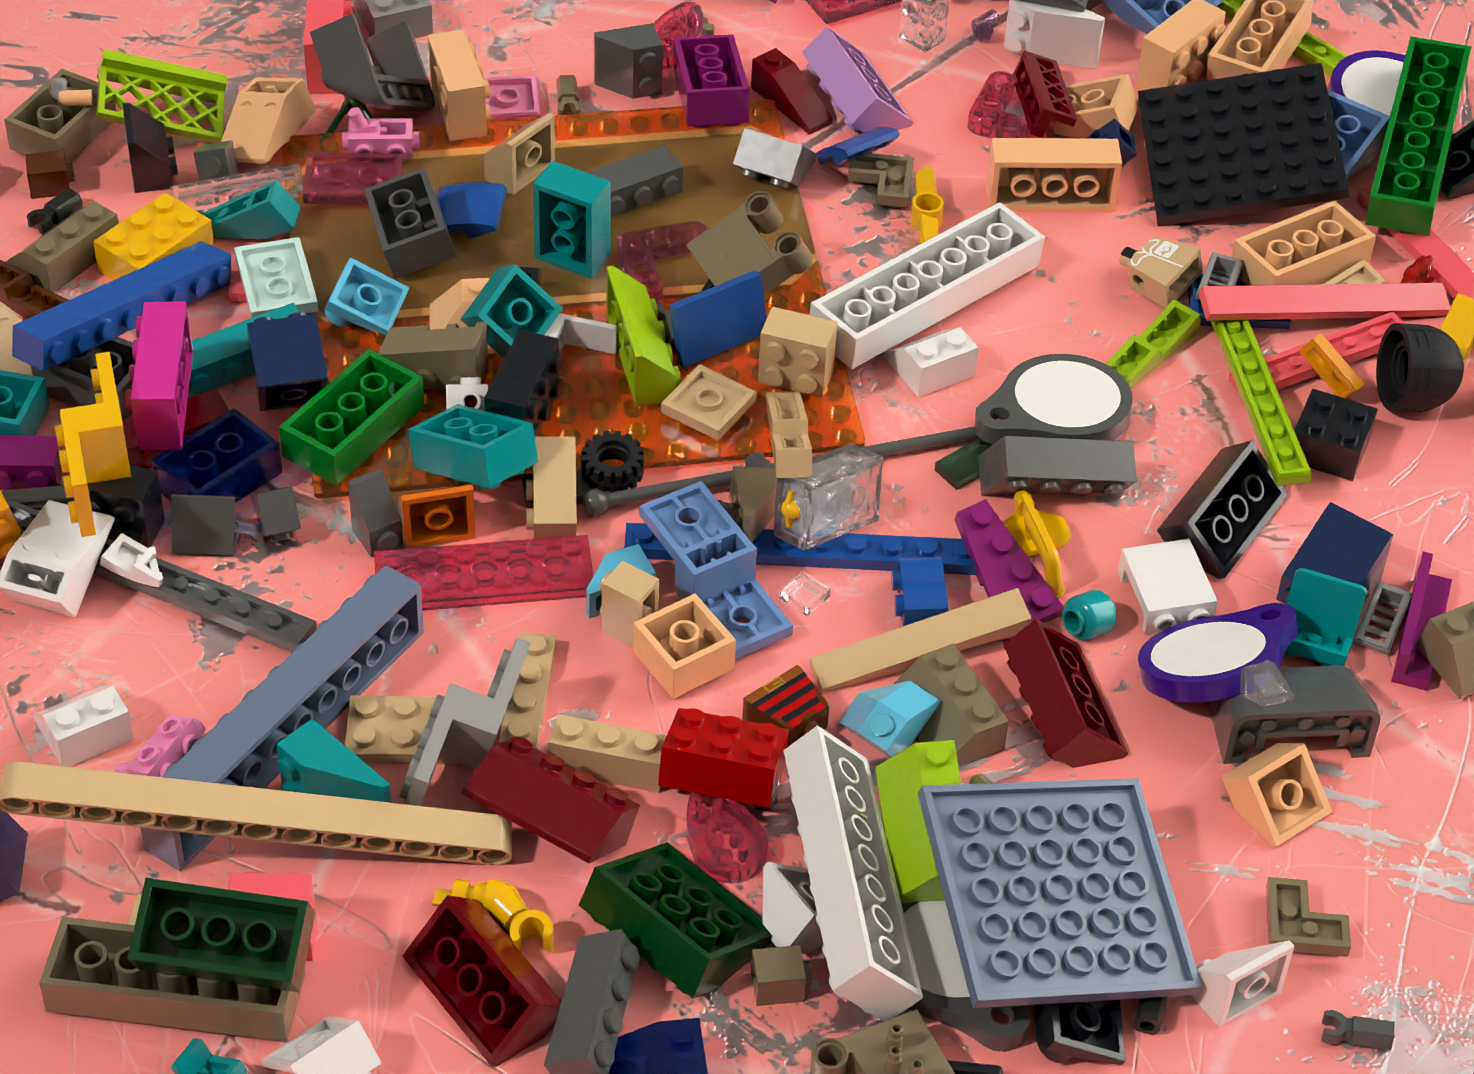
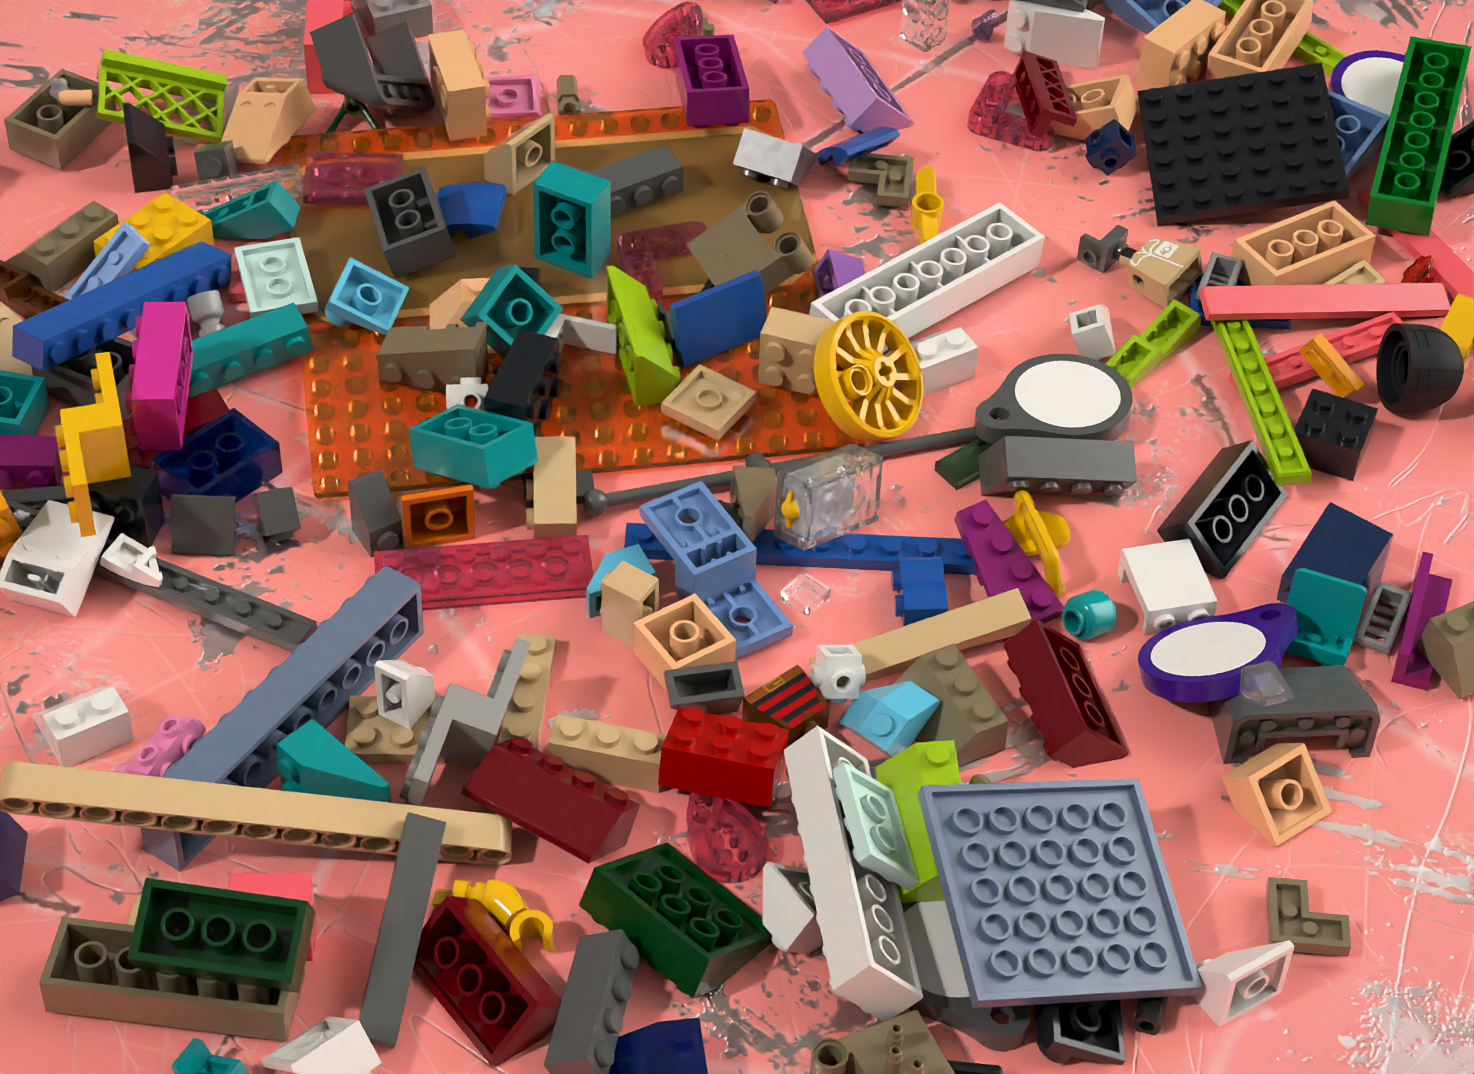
(48, 173): reddish brown brick -> none
(55, 210): pearl dark grey bar -> none
(113, 261): none -> light blue plate
(206, 311): none -> light grey piece
(286, 360): dark blue slope -> none
(352, 417): green brick -> none
(380, 135): bright pink brick -> none
(400, 929): none -> dark grey tile
(403, 691): none -> white slope
(612, 447): black tyre -> none
(629, 60): dark grey slope -> none
(709, 688): none -> dark grey slope
(779, 975): dark tan brick -> none
(780, 79): dark red slope -> none
(789, 435): tan slope -> none
(835, 271): none -> medium lavender slope
(838, 672): none -> white brick
(868, 377): none -> yellow piece
(875, 826): none -> light aqua plate
(1054, 174): light nougat brick -> none
(1093, 332): none -> white slope
(1104, 252): none -> dark grey bracket
(1357, 1031): dark grey bar -> none

